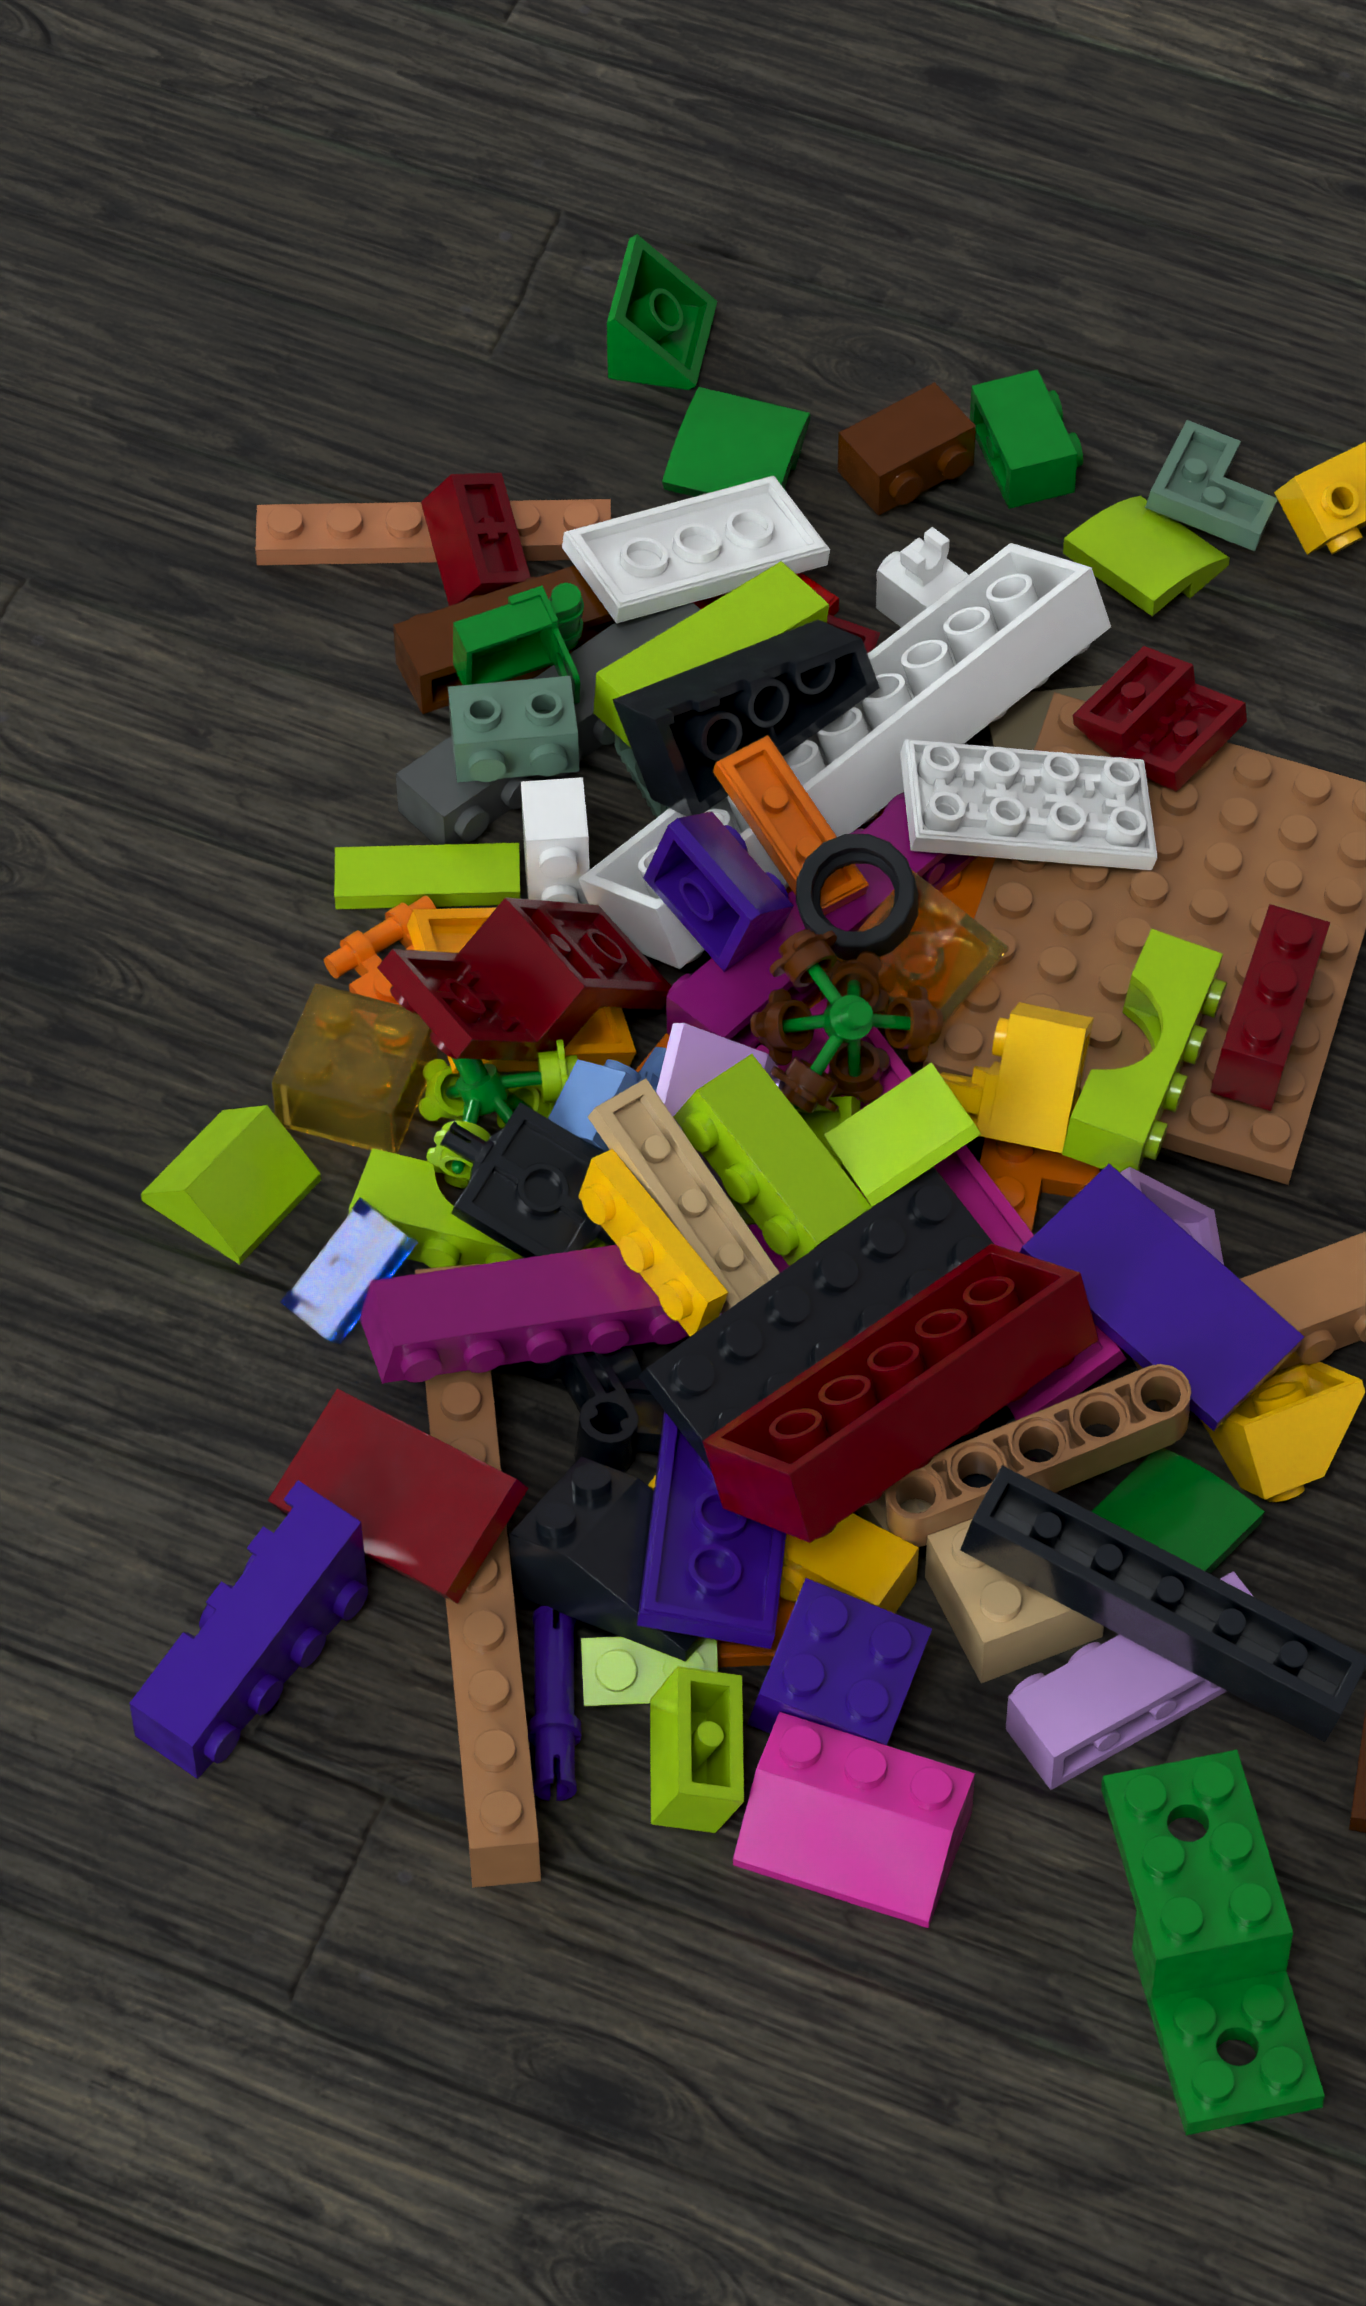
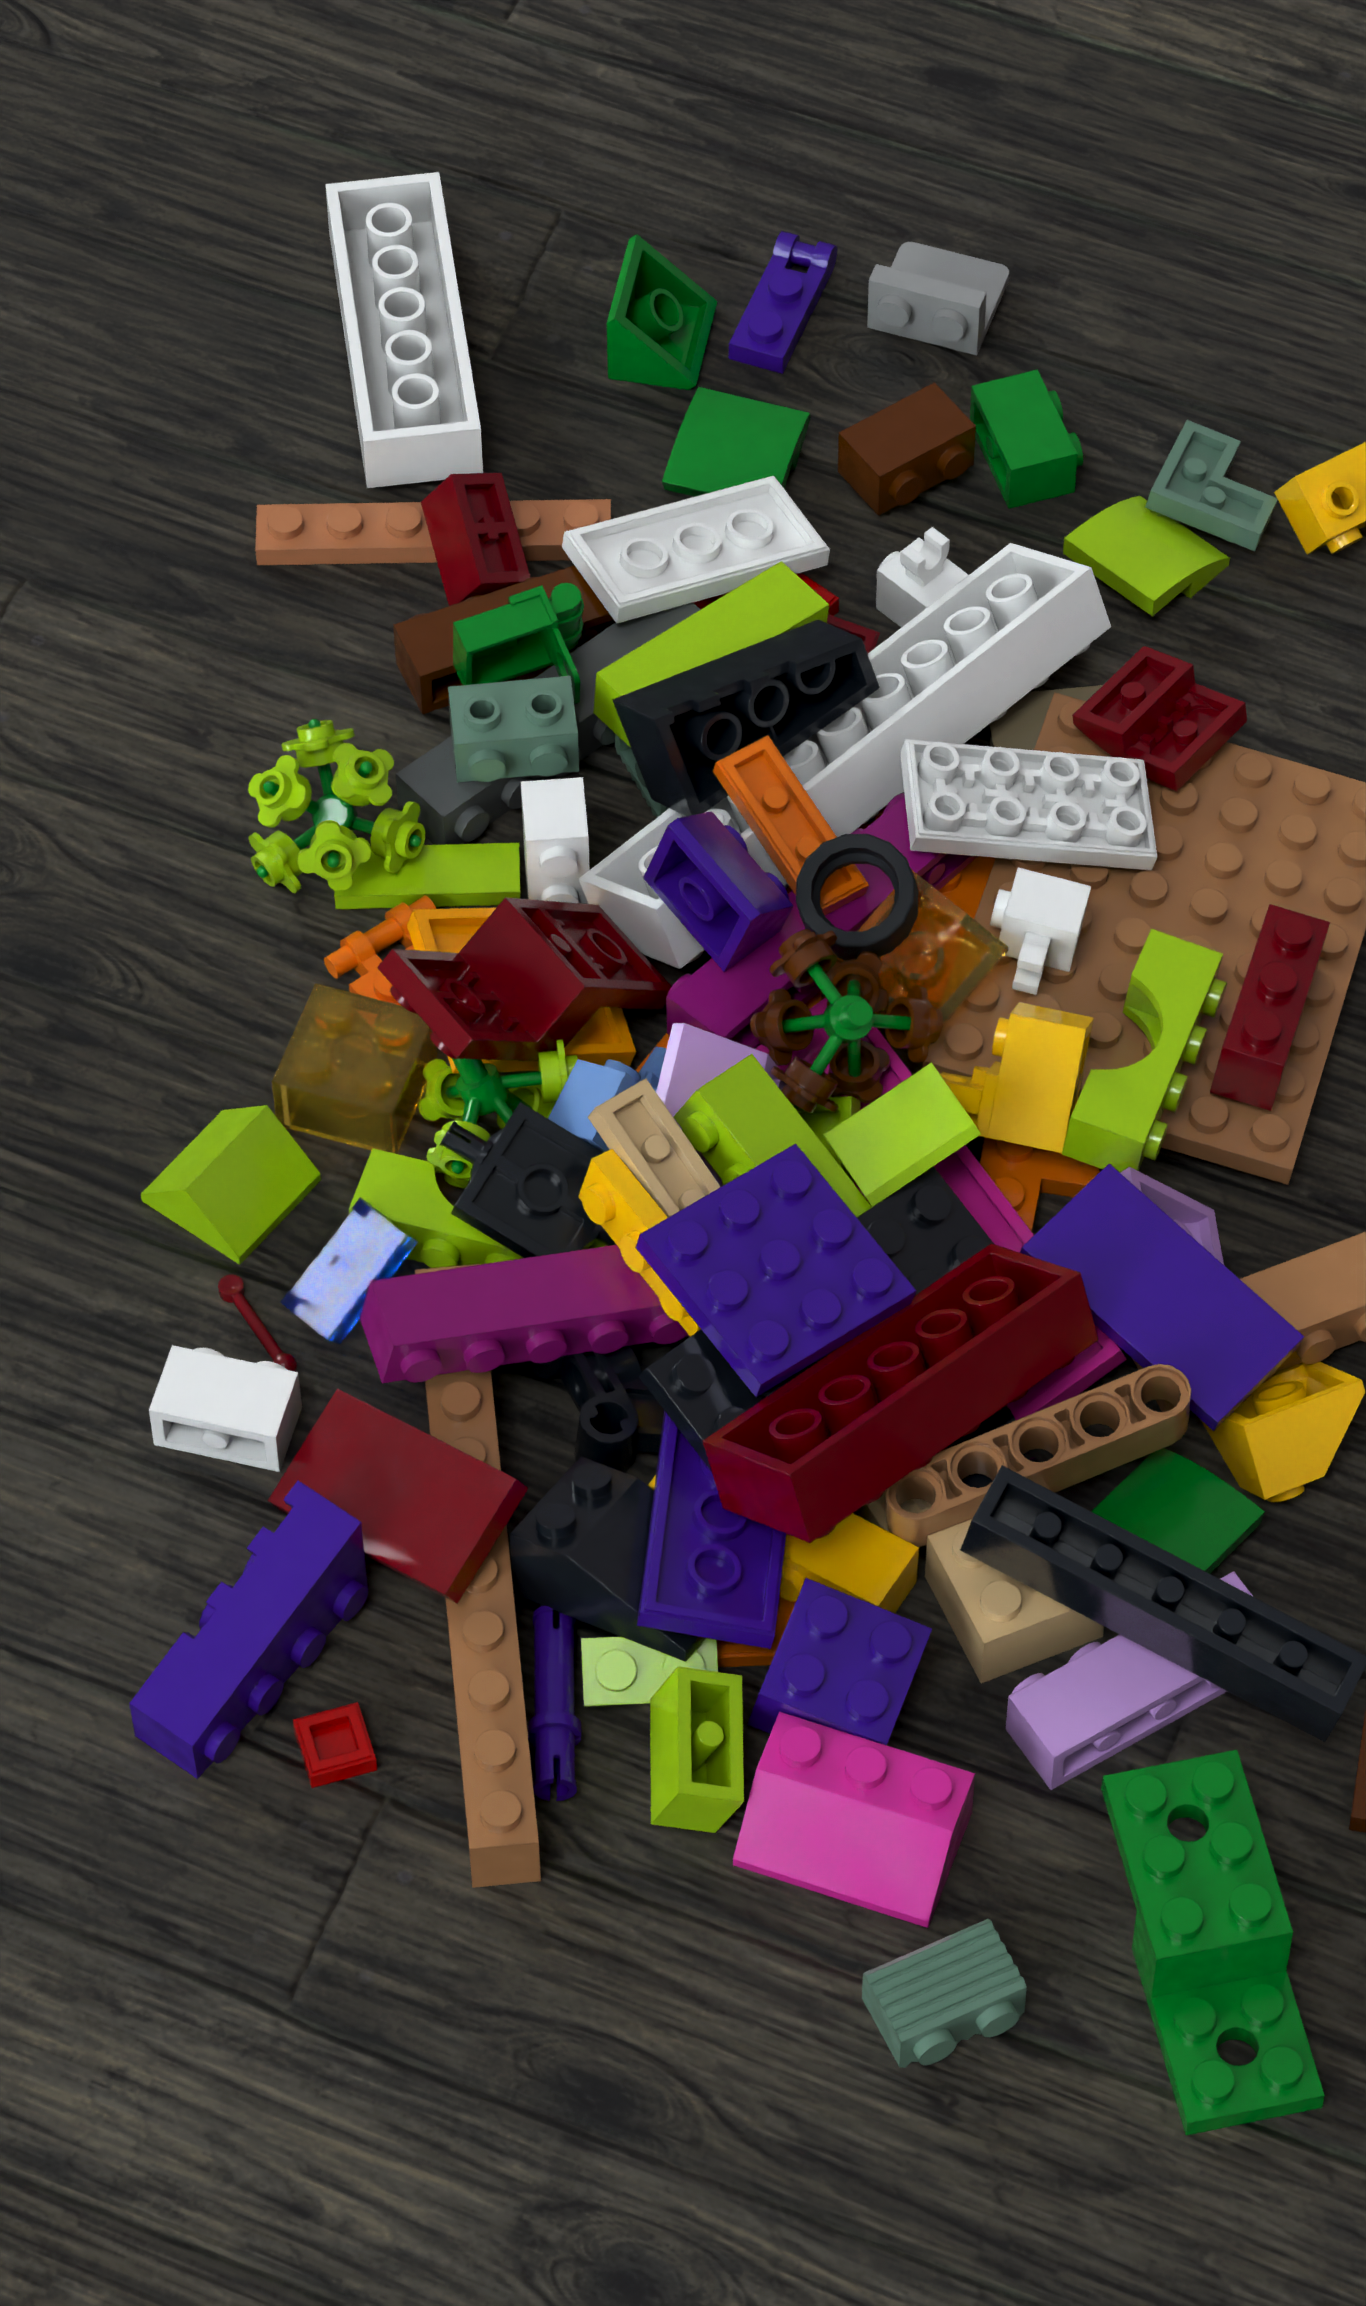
(225, 1407): none -> white brick
(232, 1290): none -> dark red hinge
(333, 845): none -> lime plant
(334, 1745): none -> red tile
(404, 330): none -> white brick
(775, 1269): none -> dark purple plate
(782, 303): none -> dark purple plate
(936, 296): none -> light grey bracket
(945, 1995): none -> sand green brick
(1040, 924): none -> white brick

